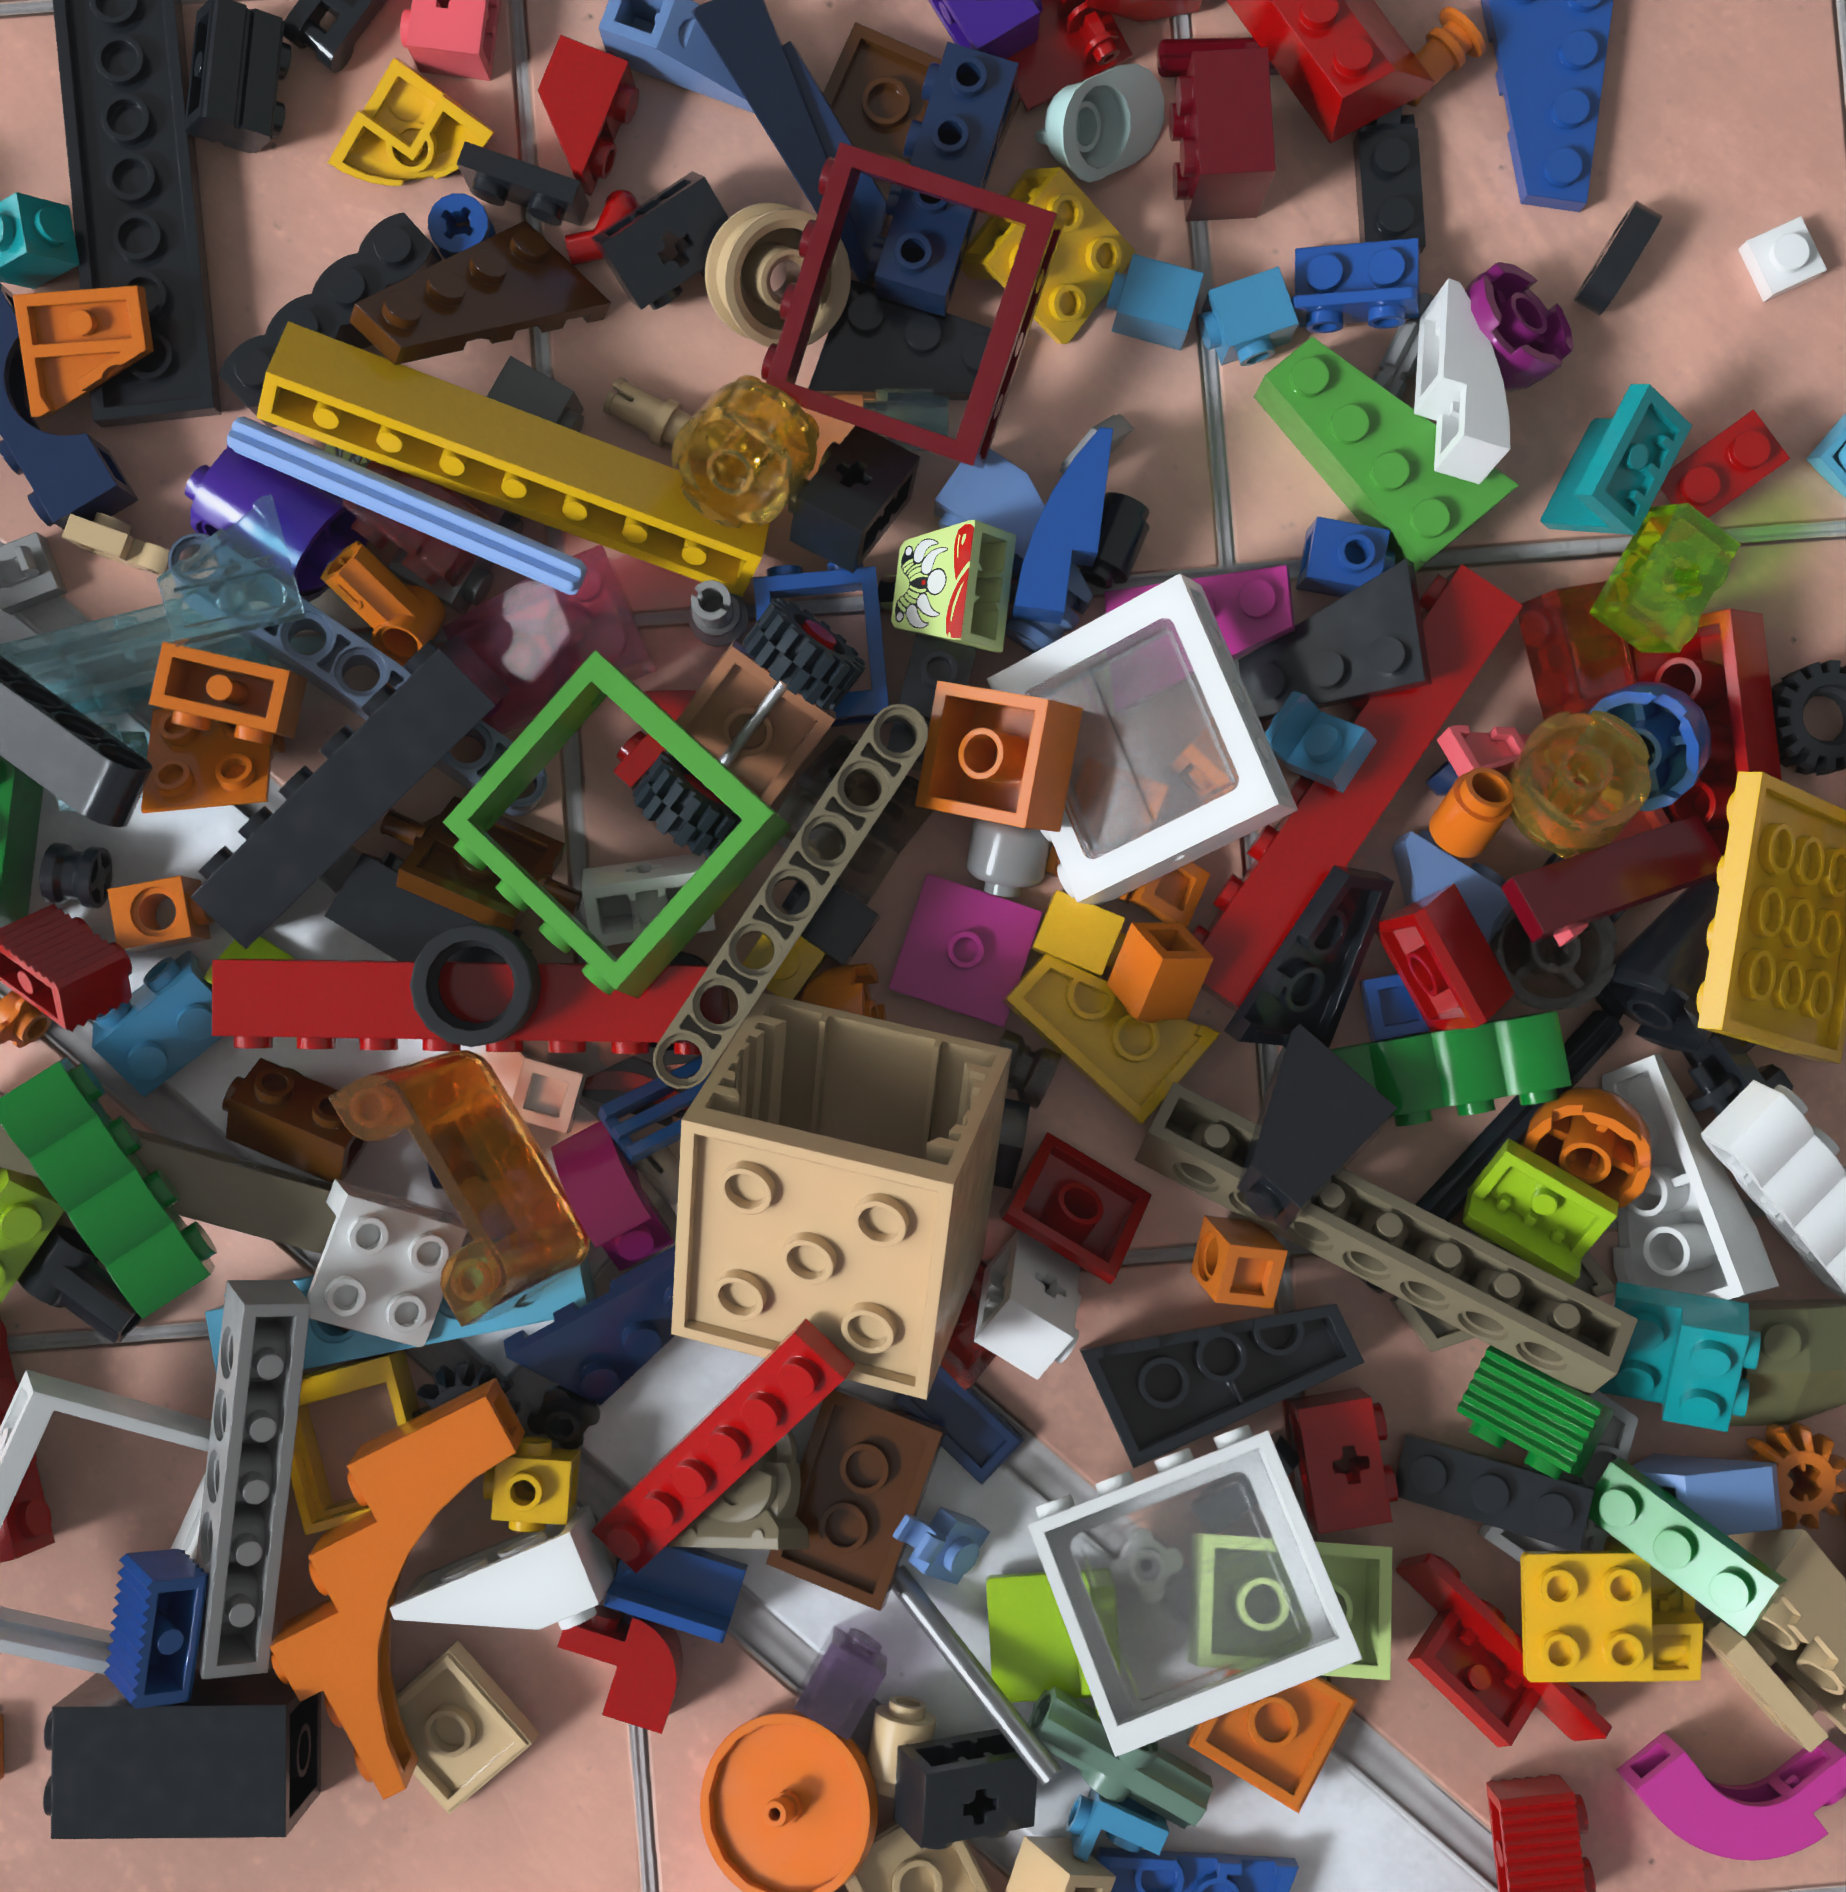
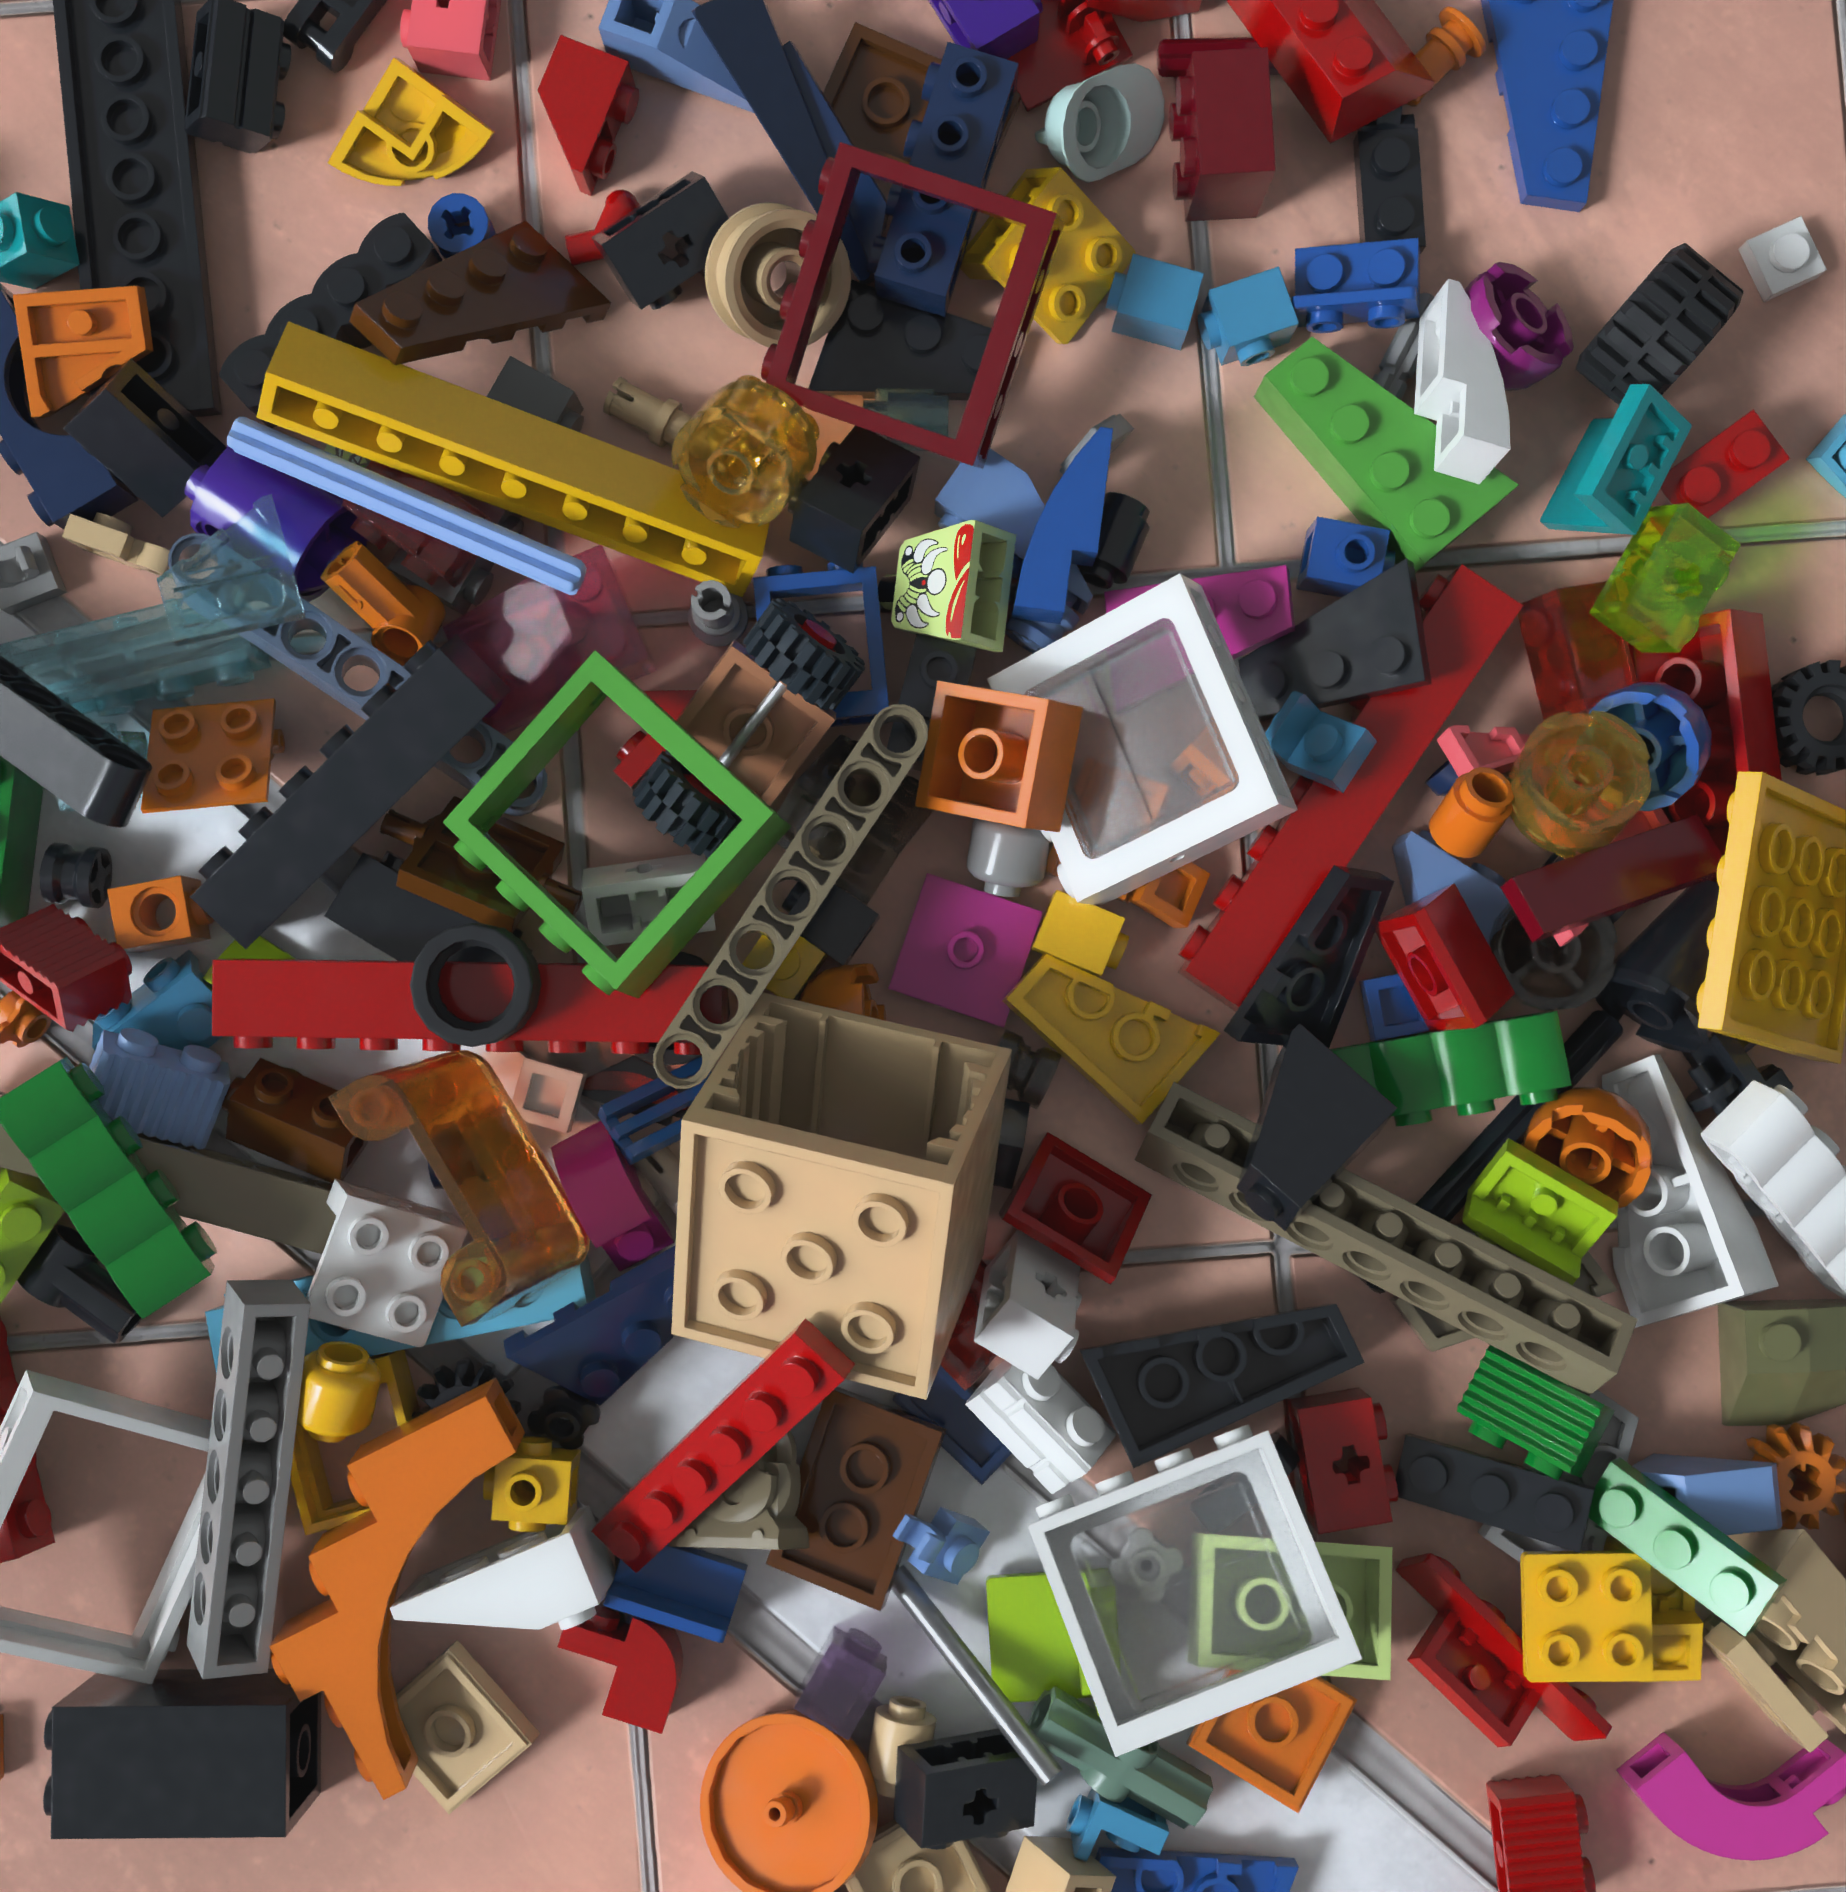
(144, 437): none -> black brick
(157, 1627): blue brick -> none
(160, 1087): none -> light blue brick
(227, 690): orange brick -> none
(337, 1391): none -> yellow head
(503, 178): black plate -> none
(1042, 1423): none -> white brick
(1159, 971): orange brick -> none
(1238, 1262): orange brick -> none
(1618, 258): black beam -> none
(1661, 325): none -> black tyre
(1686, 1355): teal plate -> none

